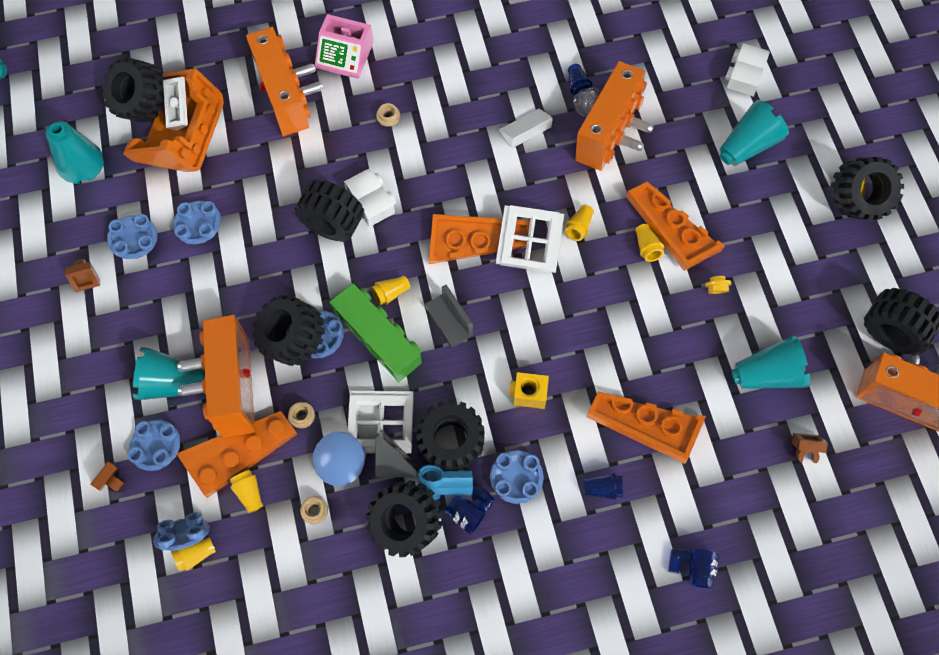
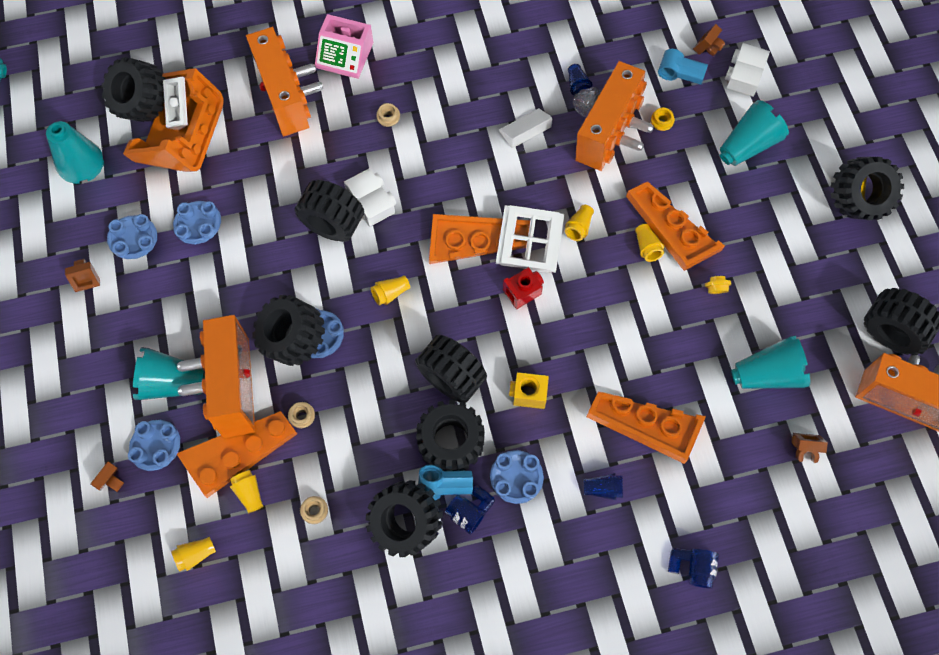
(181, 532): medium blue dish -> none
(338, 458): medium blue dish -> none
(376, 332): bright green brick -> none
(382, 399): white piece -> none
(392, 459): dark grey slope -> none
(450, 317): dark grey panel -> none
(451, 368): none -> black tyre
(522, 294): none -> red brick
(664, 114): none -> yellow plate
(676, 66): none -> dark azure piece
(710, 41): none -> dark orange tile

